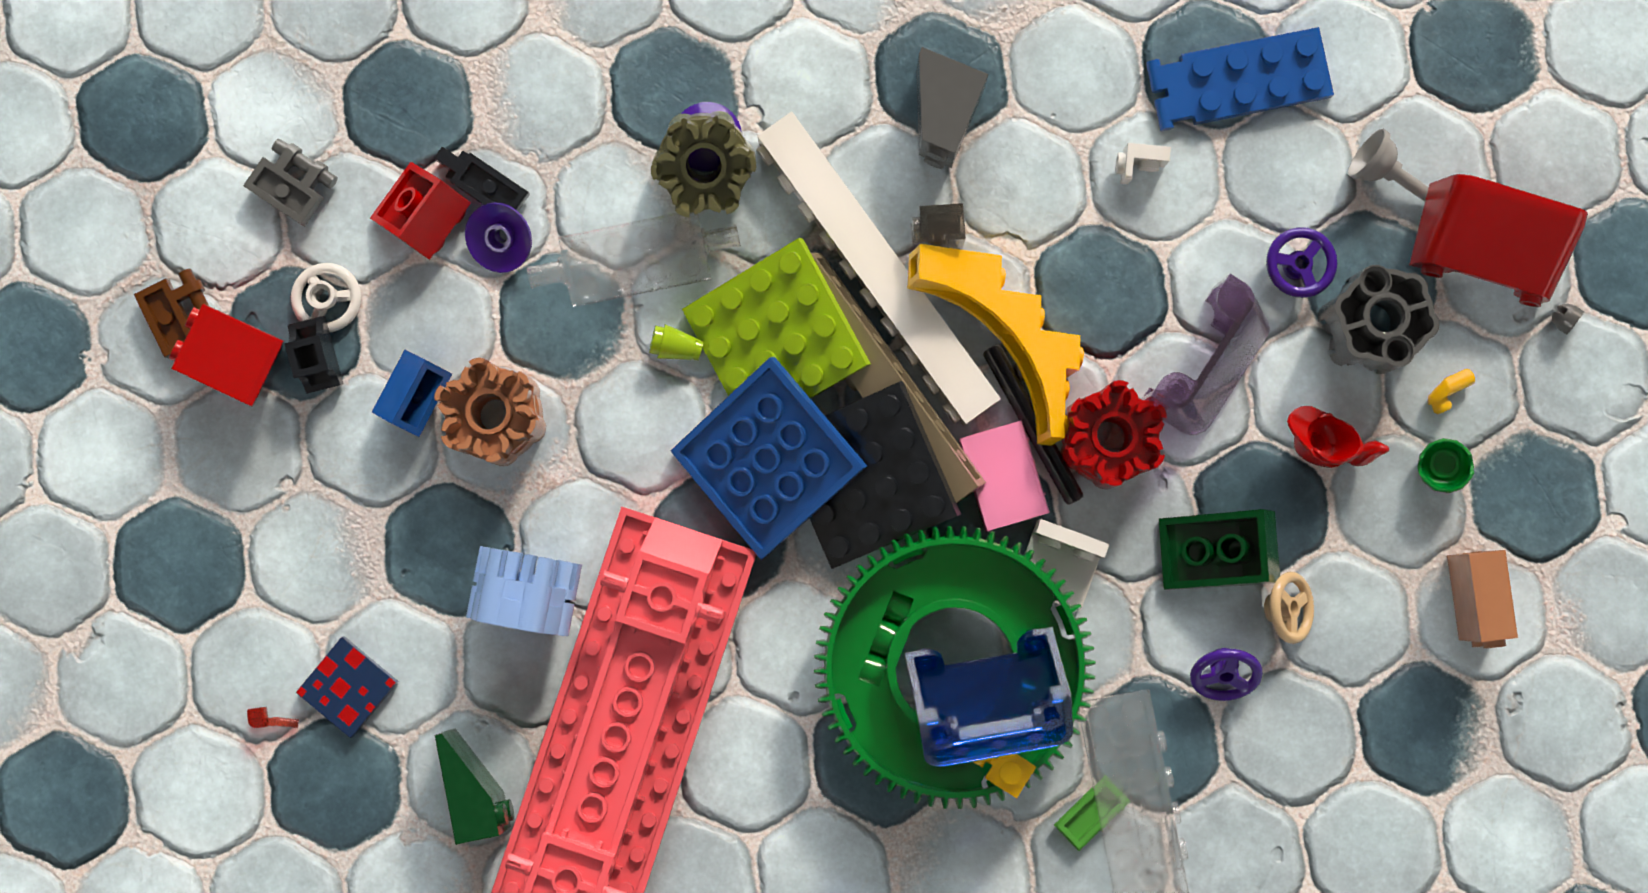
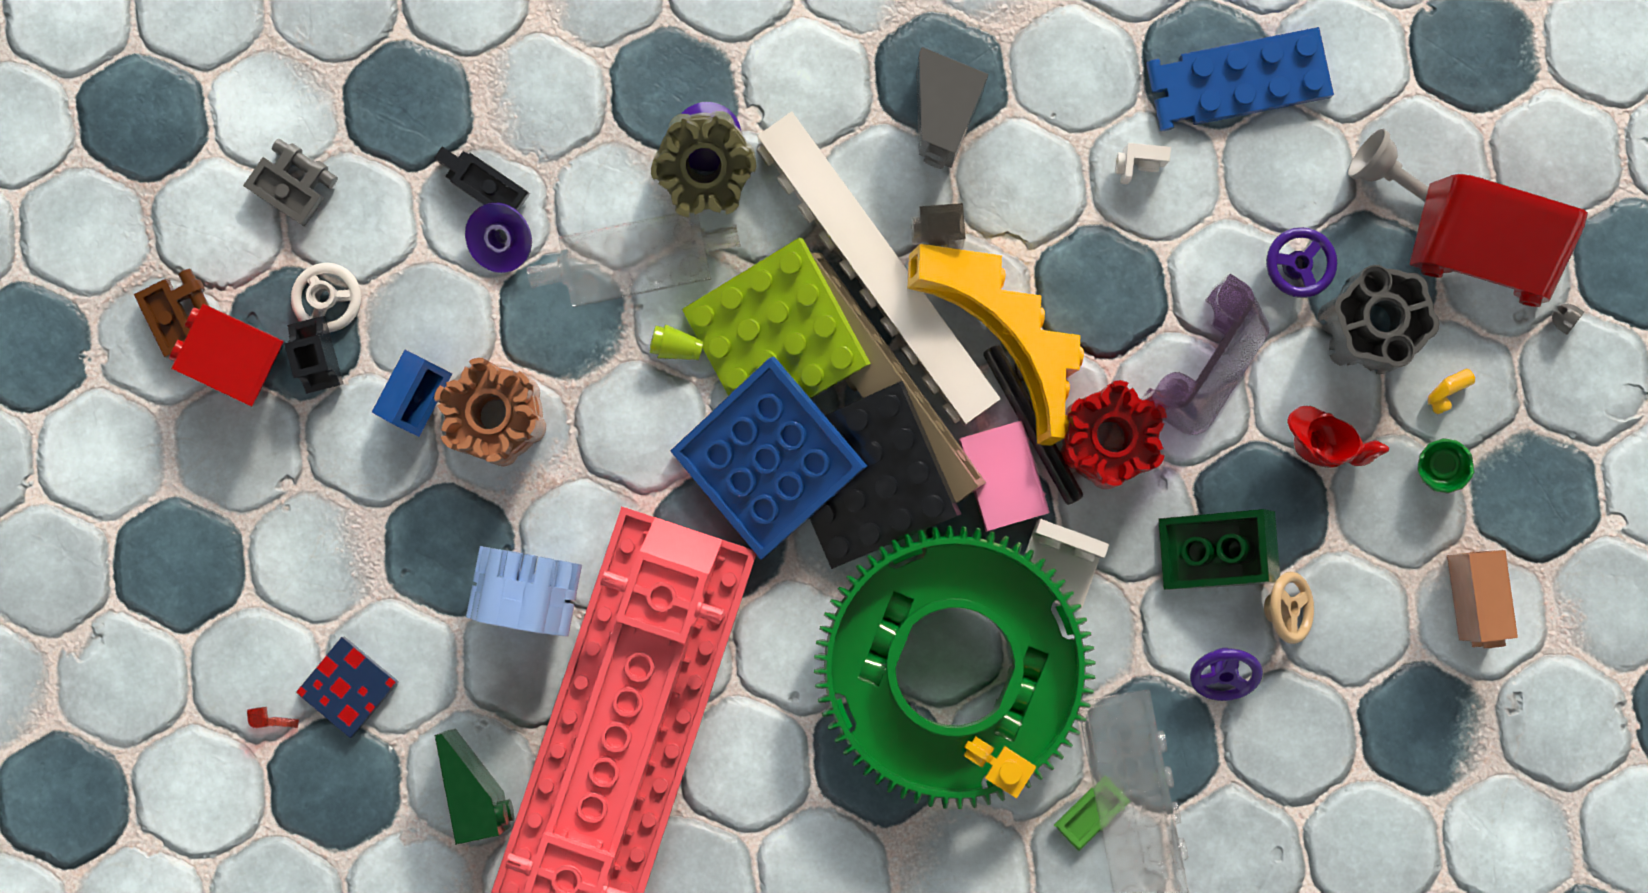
(421, 210): red slope -> none
(991, 702): clear blue windscreen -> none

